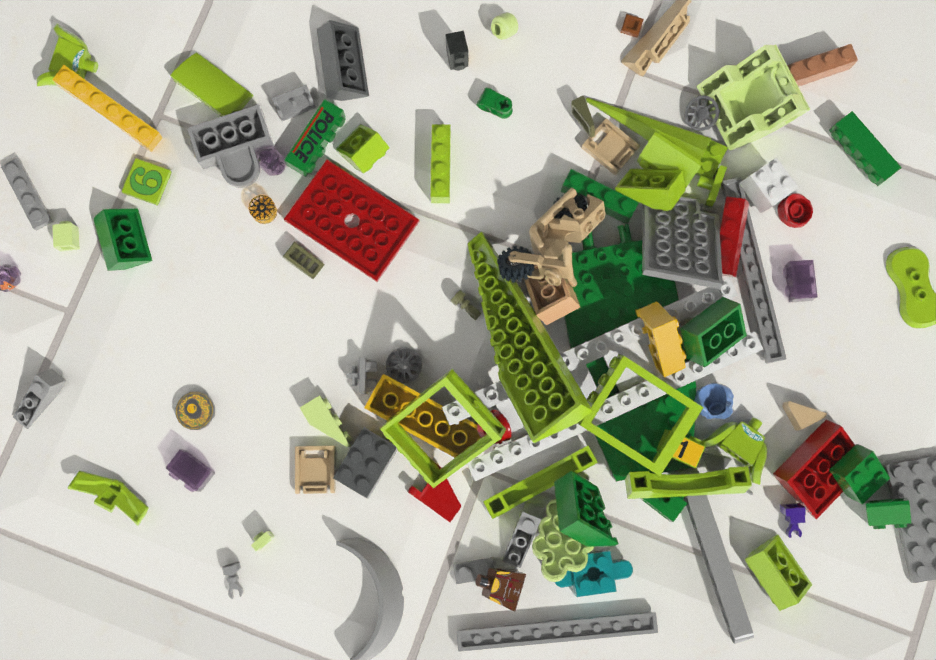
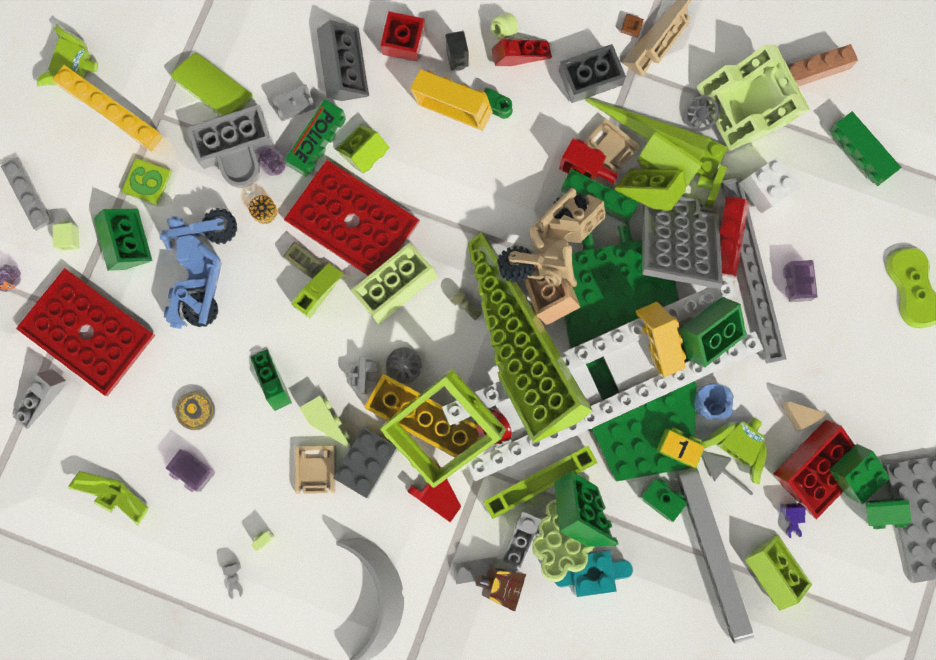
(56, 326): none -> red plate
(202, 265): none -> medium blue piece
(270, 380): none -> green slope
(317, 290): none -> lime slope
(394, 283): none -> yellowish green slope
(402, 36): none -> red brick
(440, 163): lime brick -> none
(451, 99): none -> yellow piece
(517, 52): none -> red slope
(557, 631): light grey plate -> none
(582, 114): olive slope -> none
(586, 161): none -> red brick
(592, 73): none -> dark grey brick
(651, 485): lime arch -> none
(675, 437): lime window -> none
(795, 210): red piece -> none

